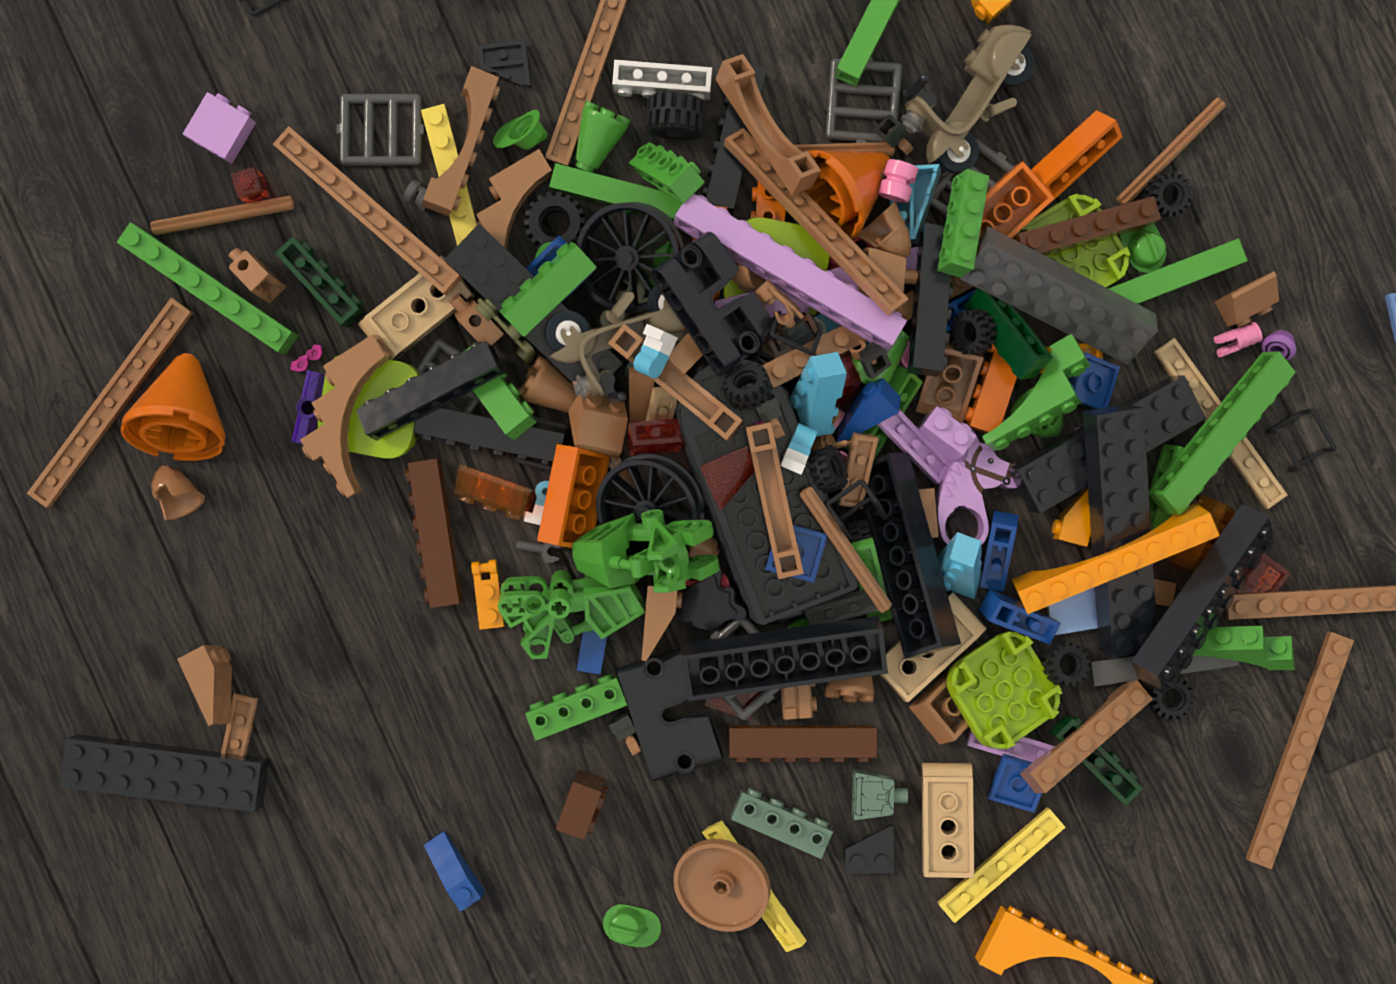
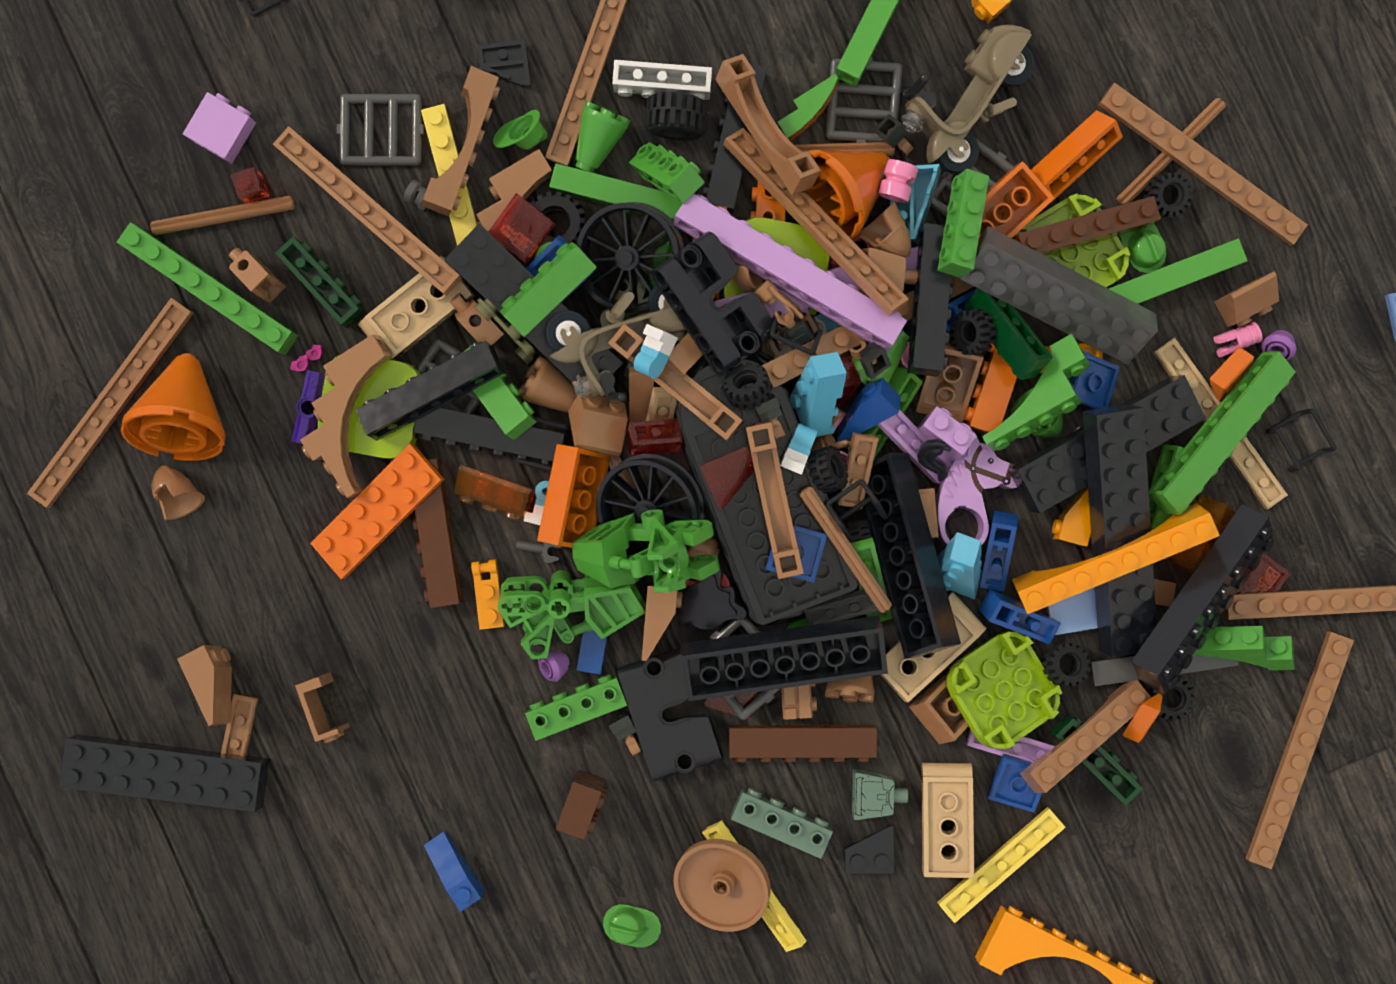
(314, 710): none -> medium nougat panel
(377, 511): none -> orange plate
(521, 228): none -> clear red tile
(554, 666): none -> medium lavender cone
(809, 107): none -> bright green slope
(927, 457): none -> black piece
(1143, 718): none -> orange slope
(1202, 164): none -> medium nougat plate
(1230, 372): none -> orange slope

